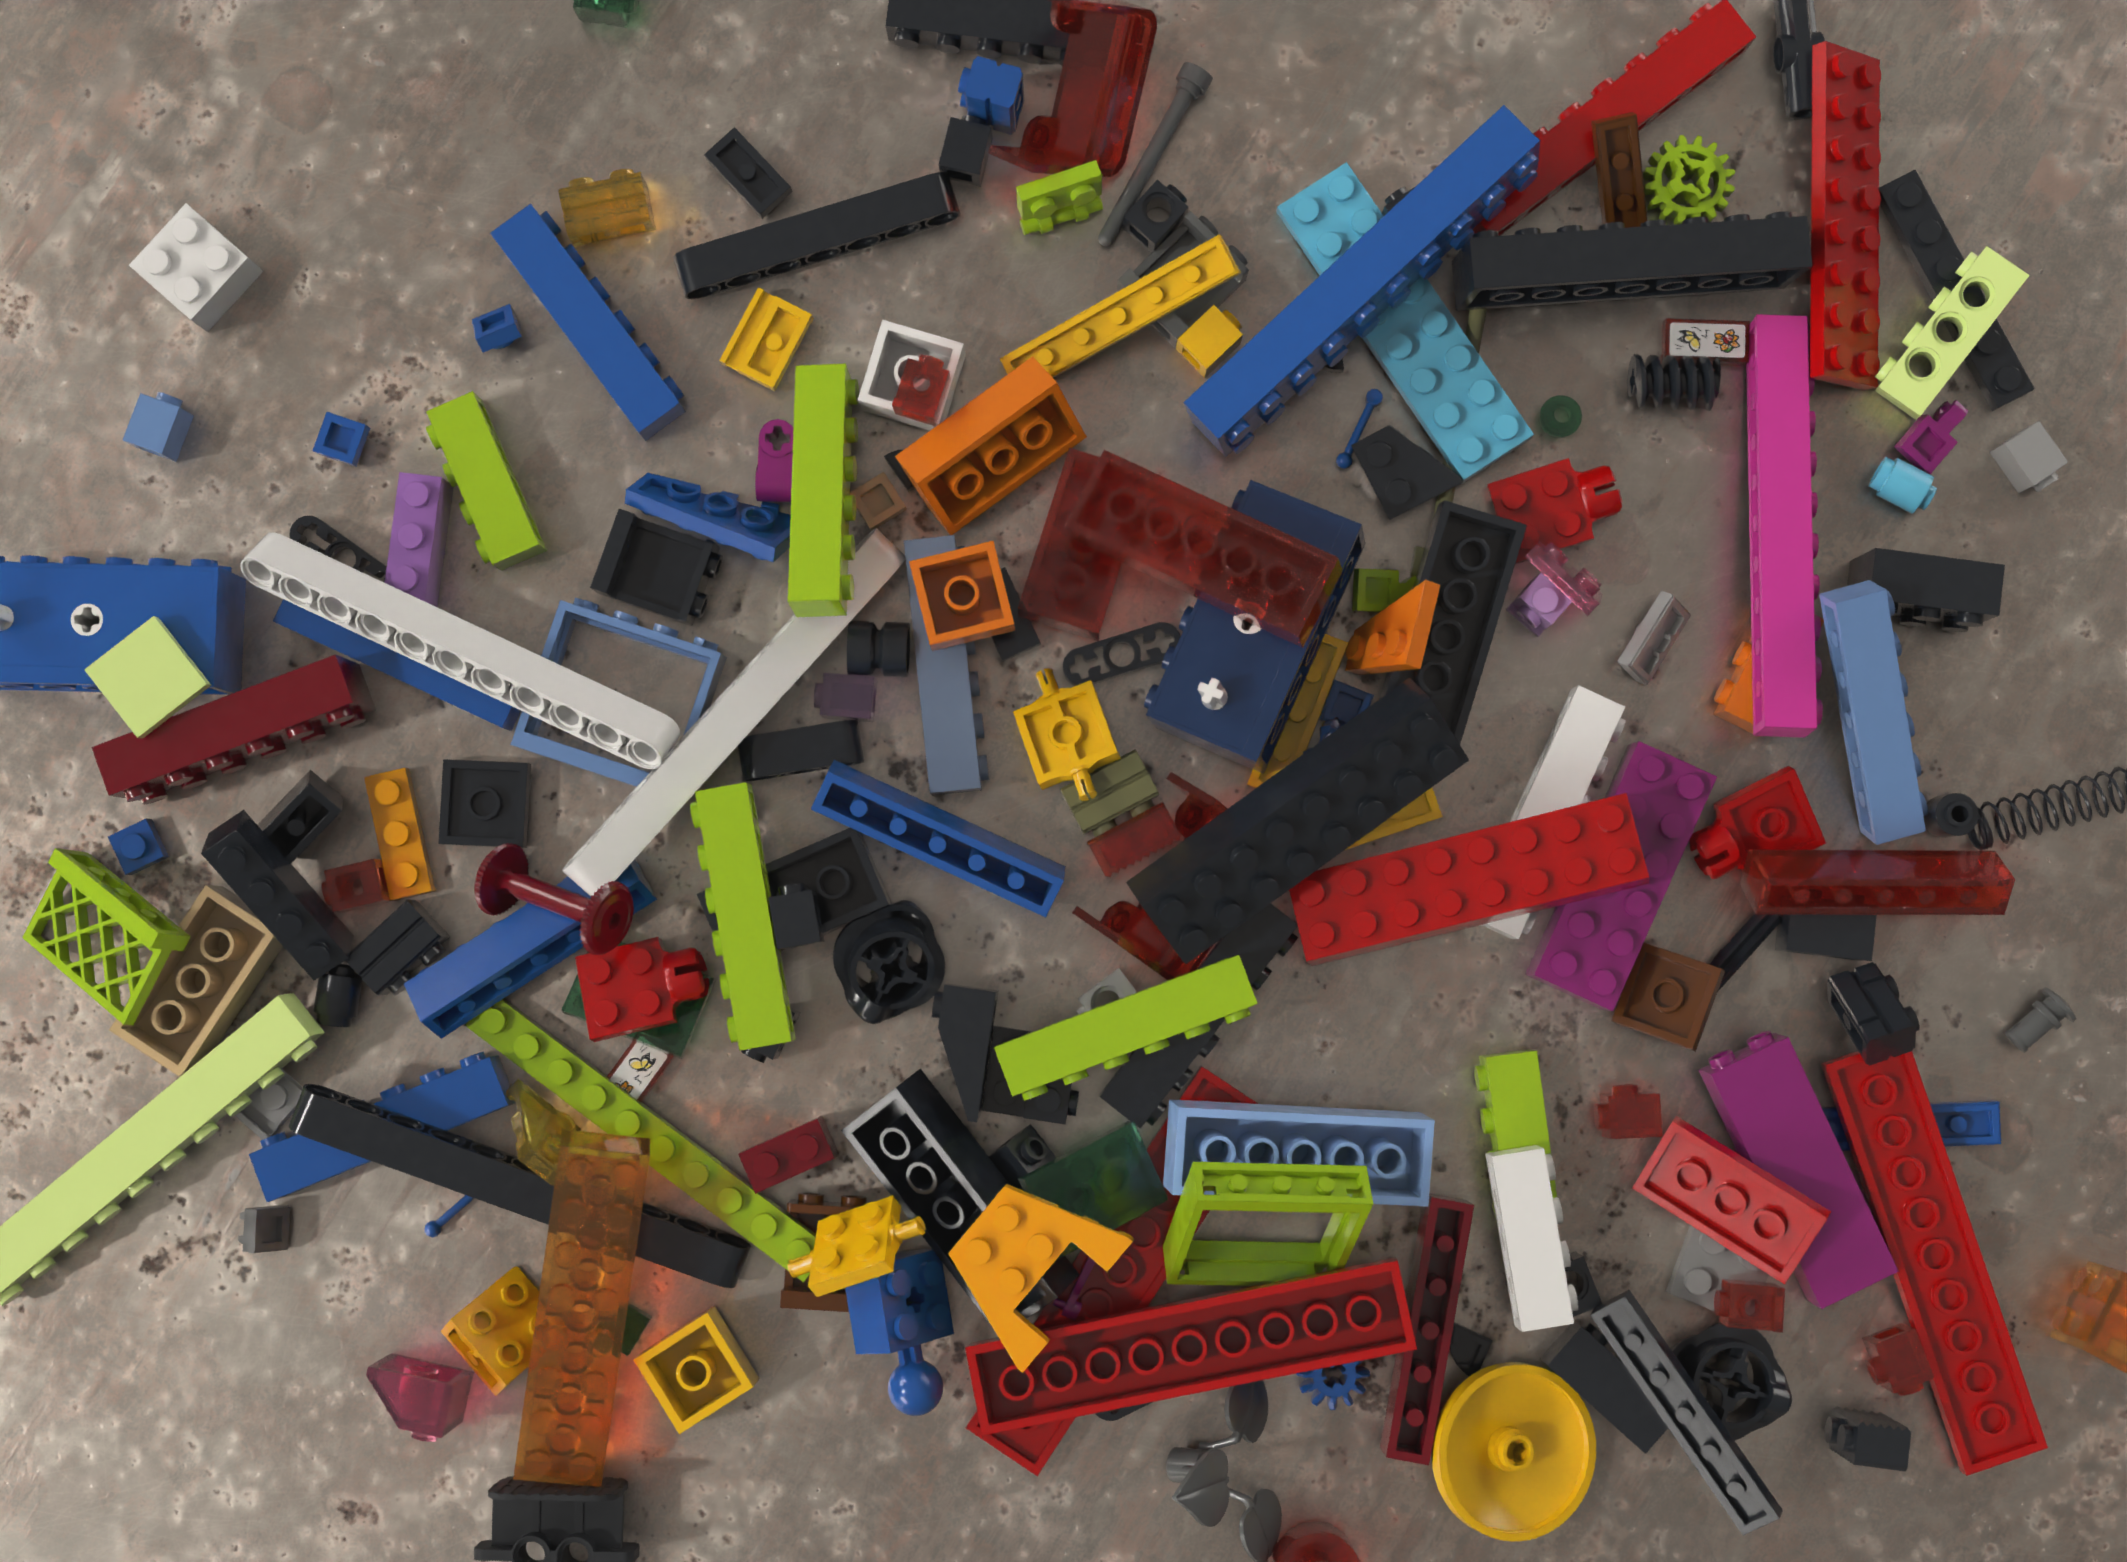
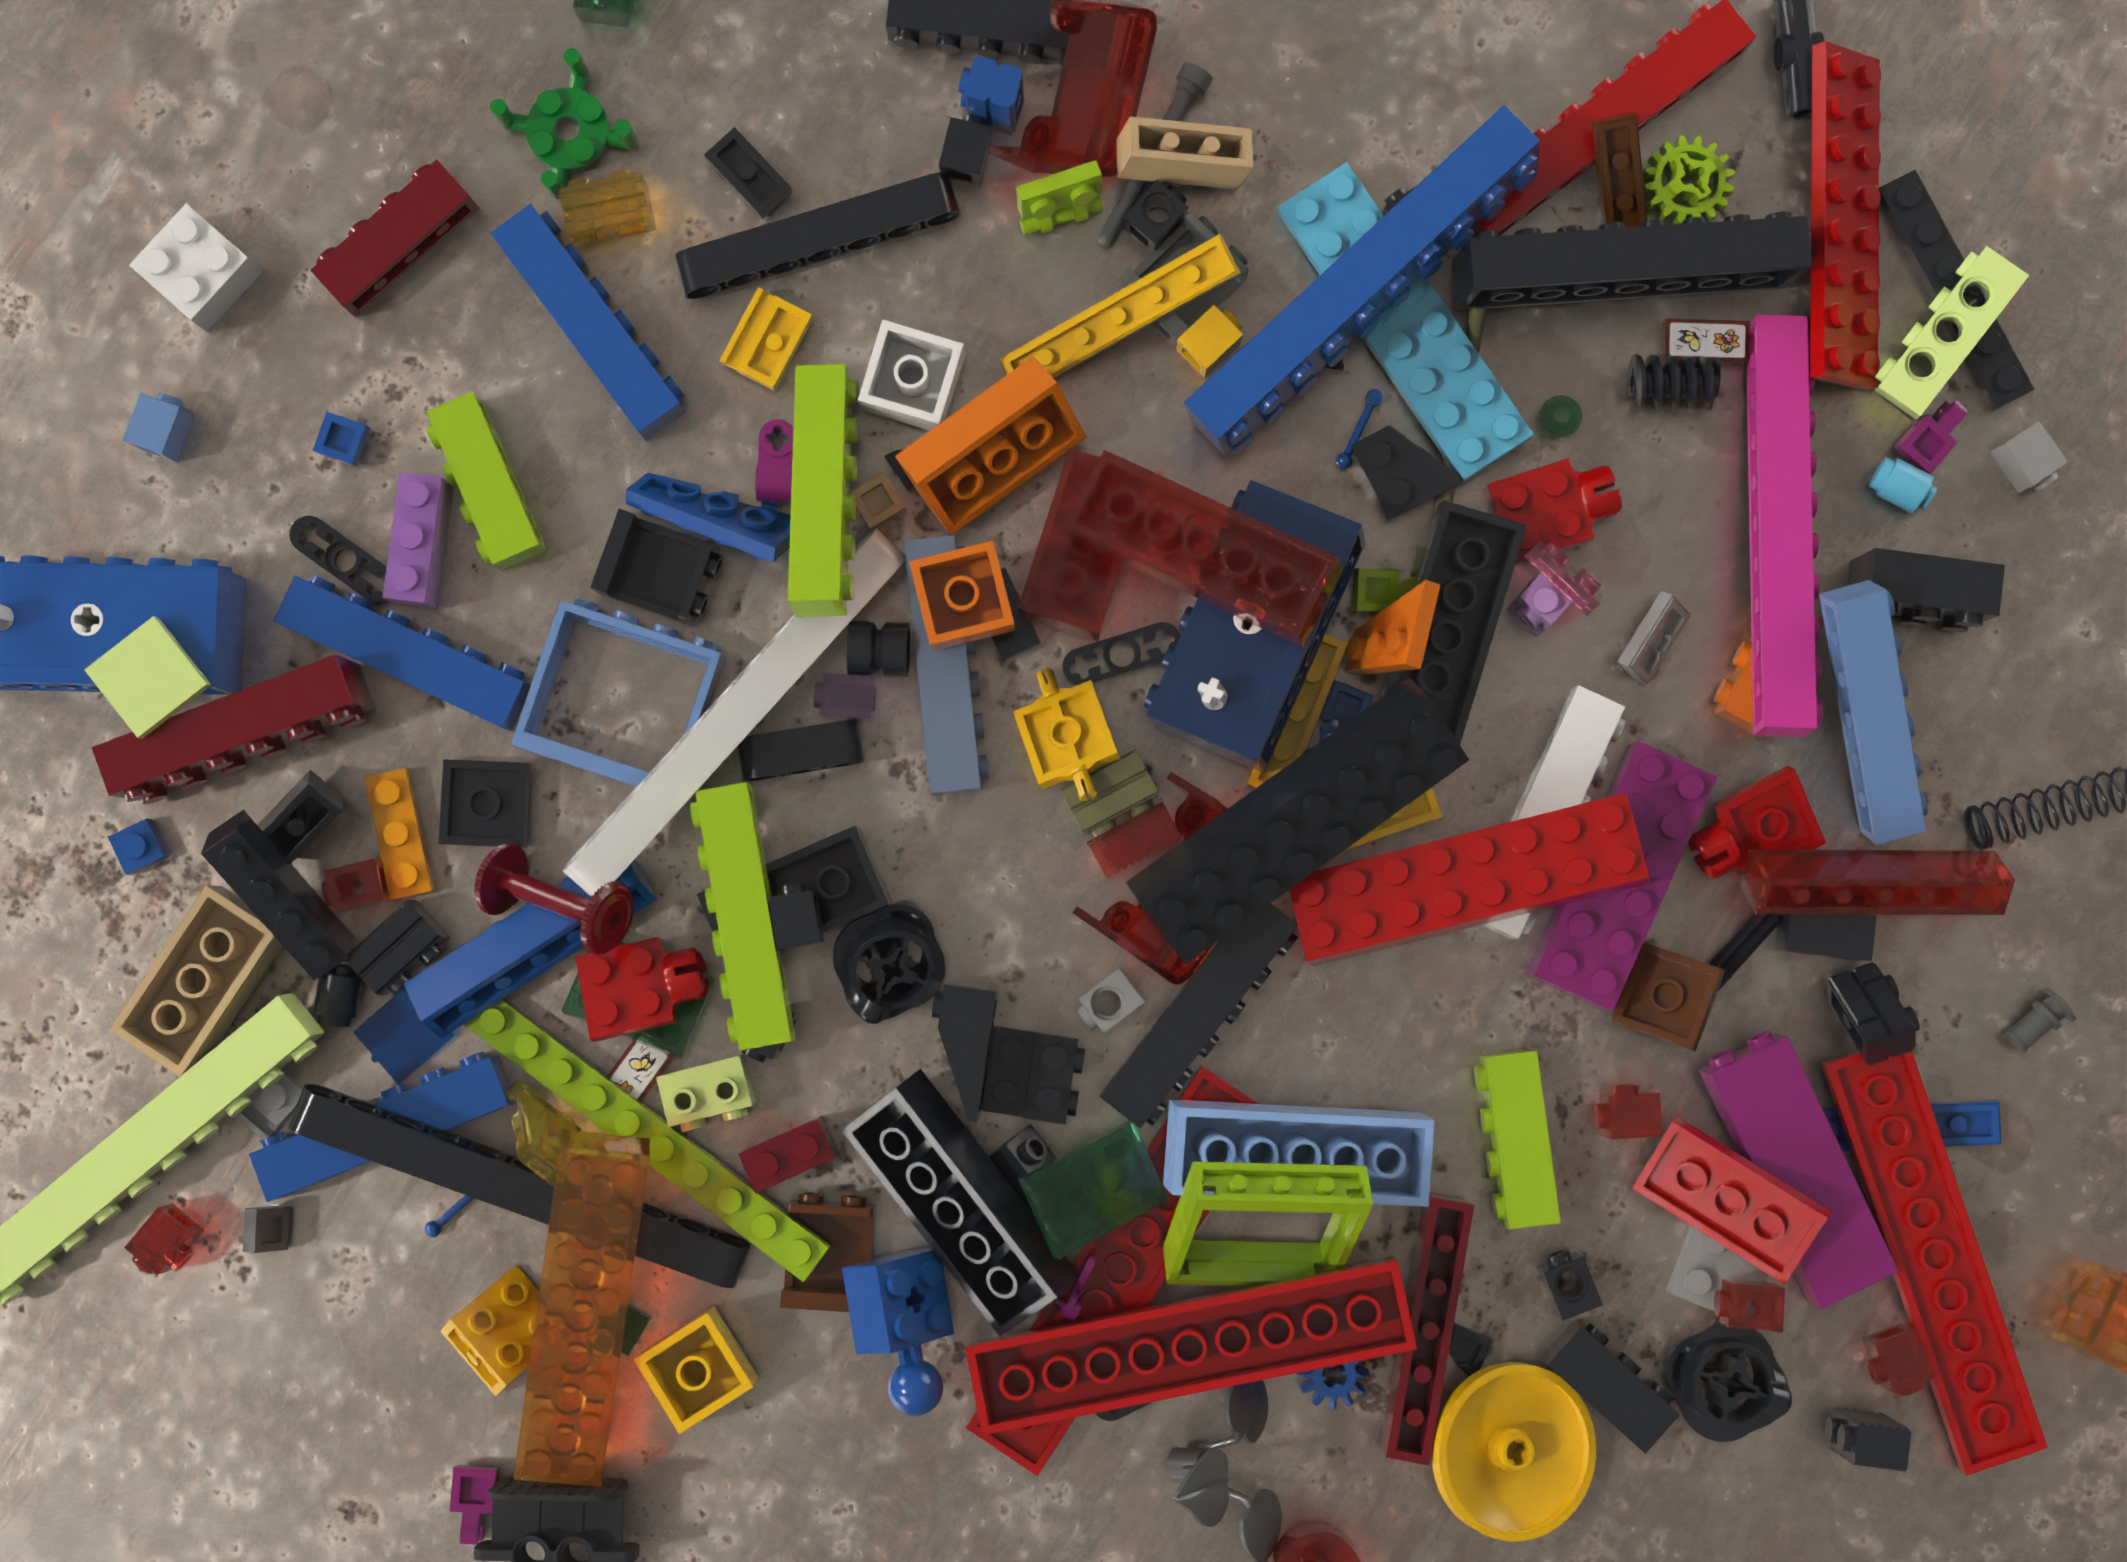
(114, 899): lime fence -> none
(164, 1241): none -> clear red brick
(394, 237): none -> dark red brick
(399, 1038): none -> clear blue piece
(421, 1394): clear pink slope -> none
(461, 650): white beam -> none
(471, 1498): none -> magenta plate
(496, 328): blue plate -> none
(553, 110): none -> green plate
(707, 1091): none -> yellowish green brick
(855, 1246): yellow plate -> none
(927, 404): clear red brick -> none
(939, 838): blue brick -> none
(1013, 1249): light orange wing -> none
(1126, 1025): lime brick -> none
(1184, 153): none -> tan brick
(1530, 1238): white brick -> none
(1686, 1413): plate -> none
(1939, 817): black brick -> none

